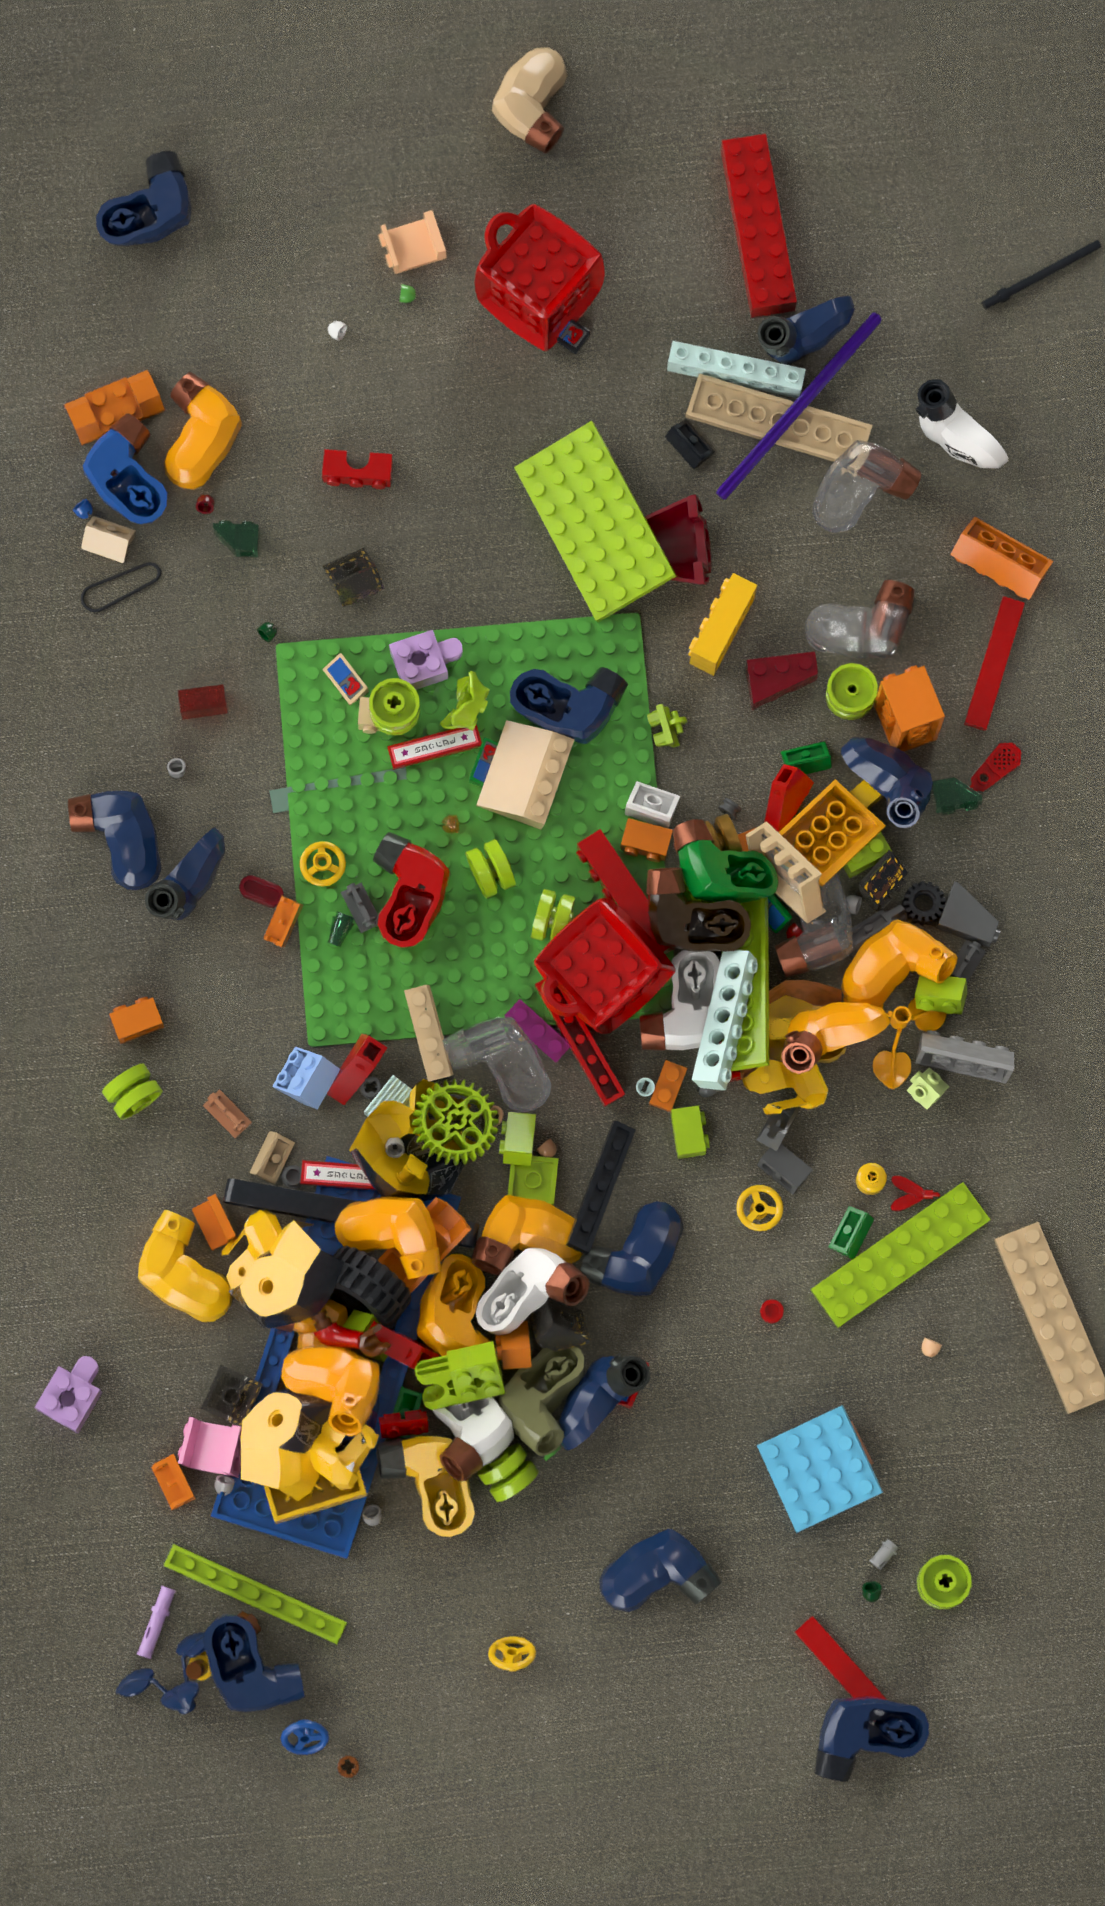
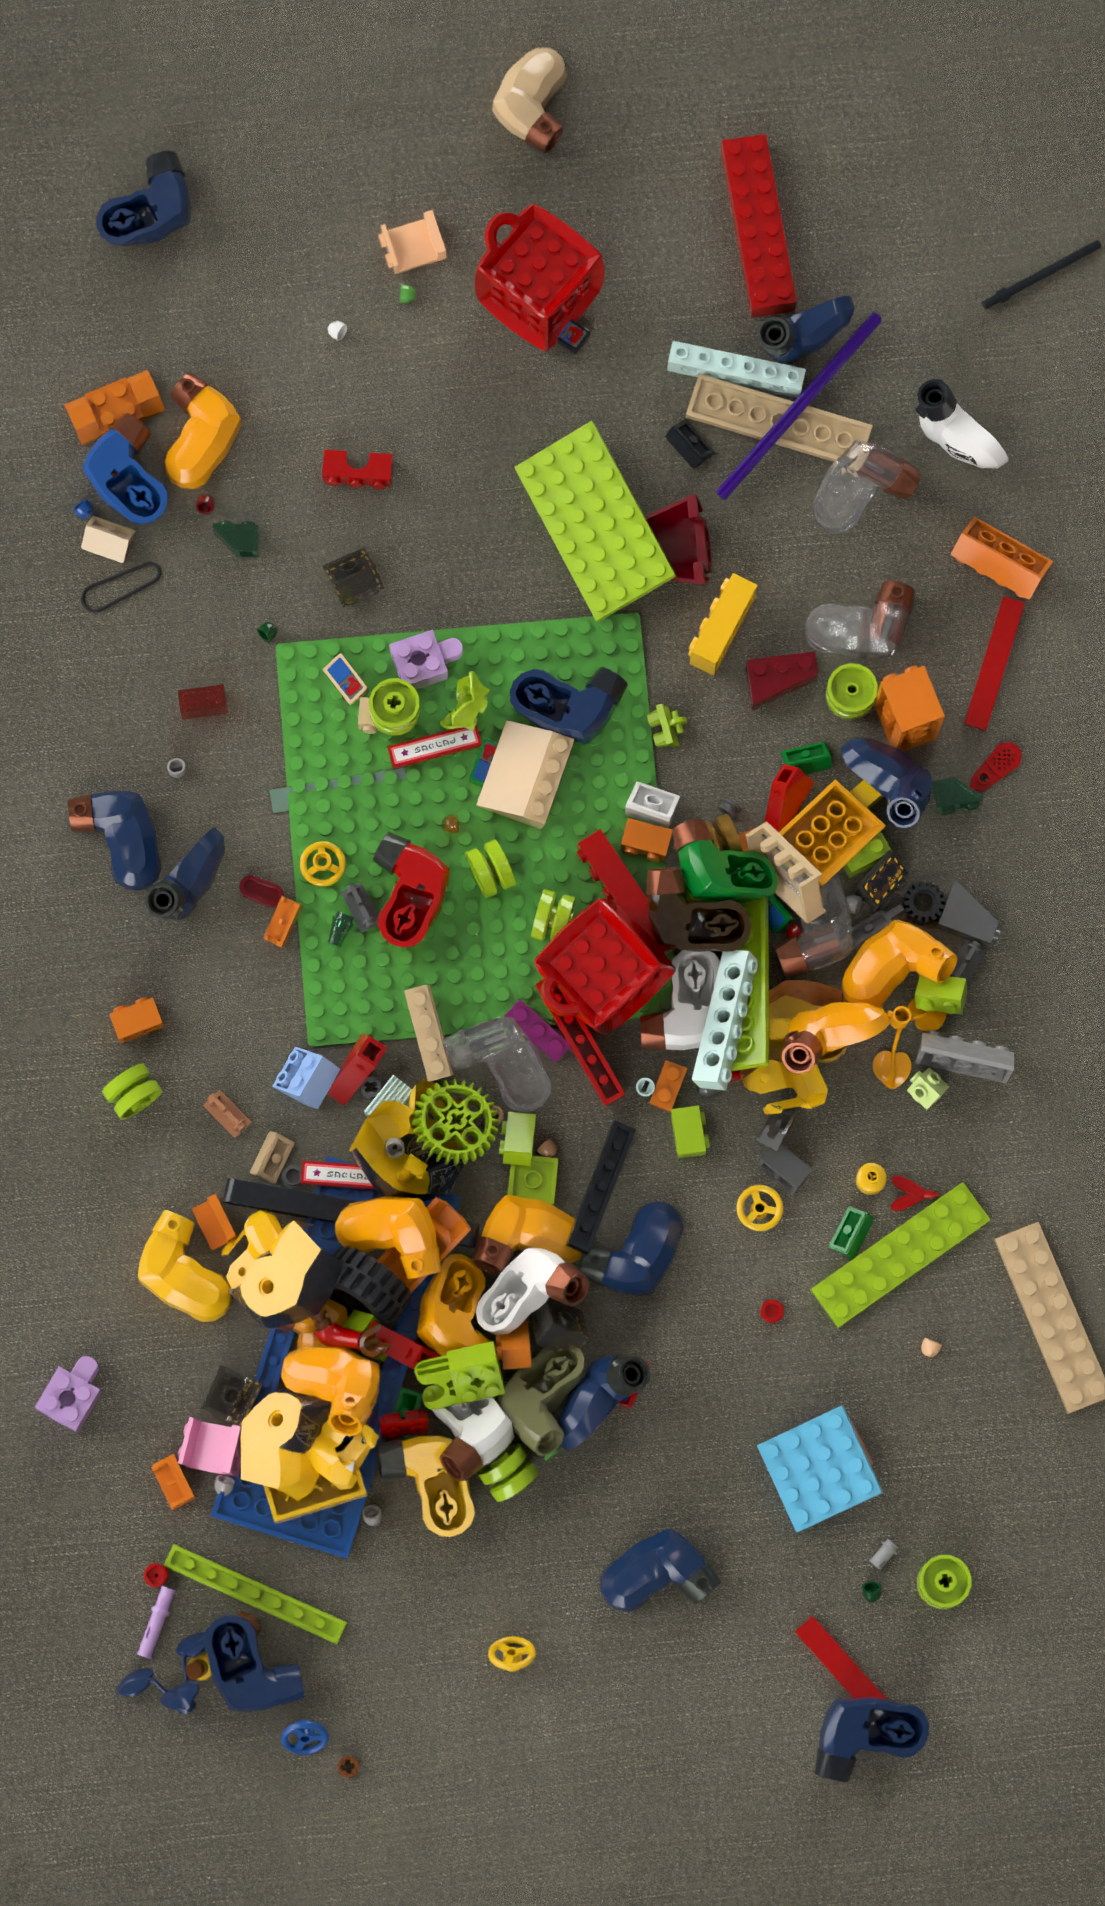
(156, 1575): none -> red tile

